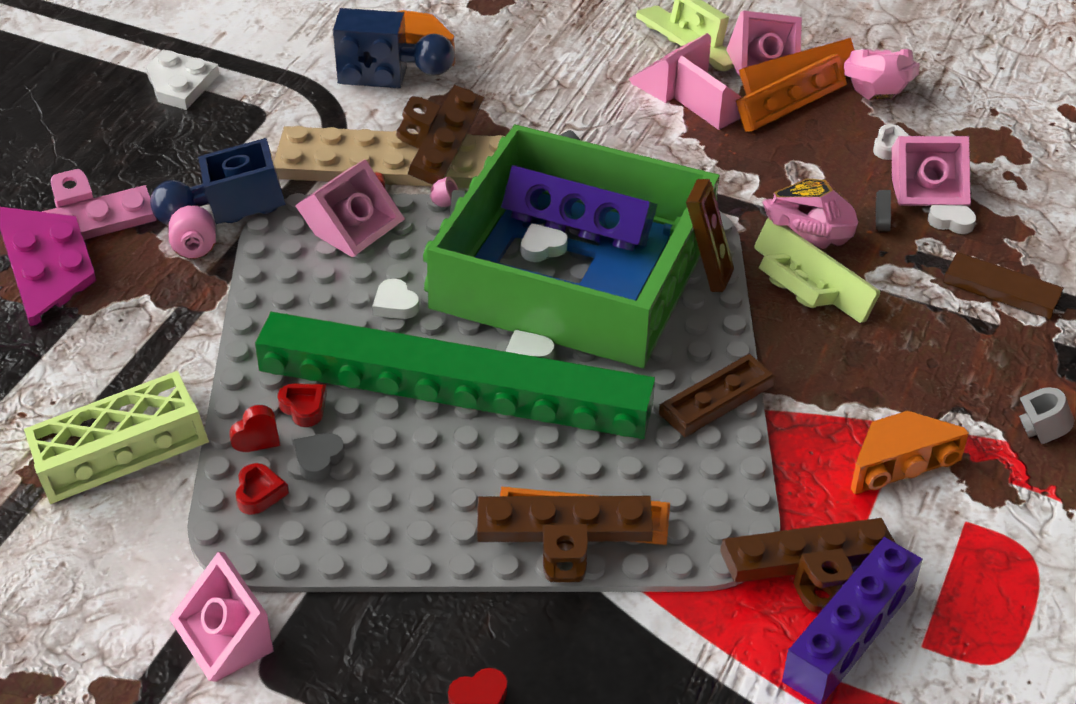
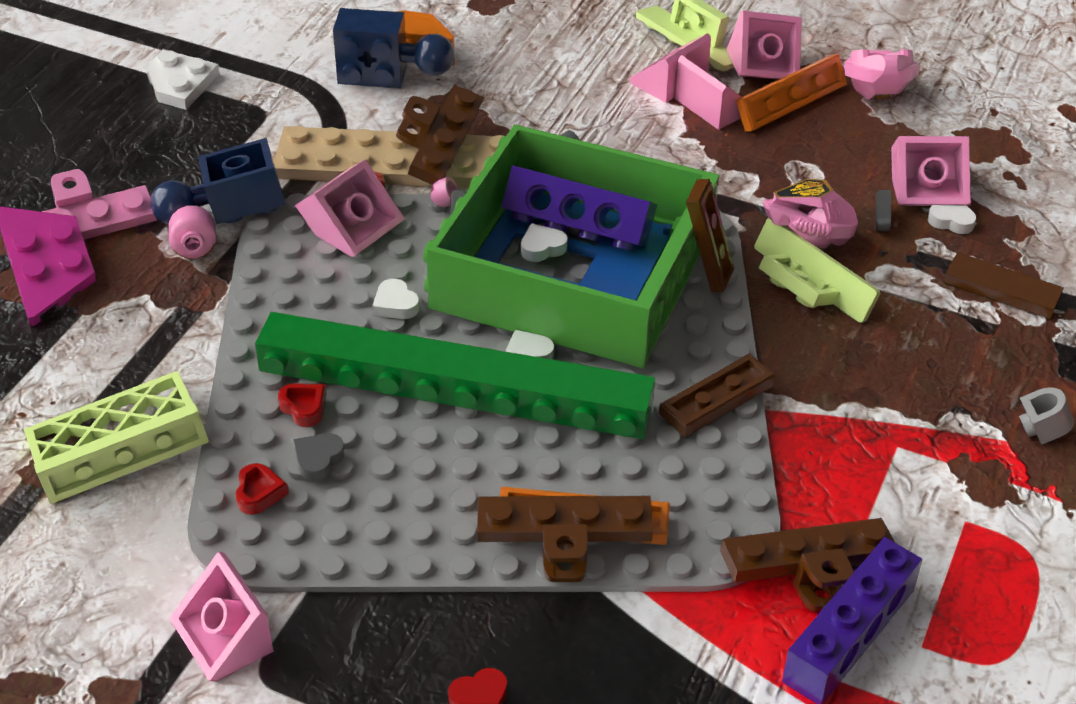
(255, 431): red tile -> none
(767, 72): orange tile -> none
(885, 140): white tile -> none
(905, 448): orange slope -> none

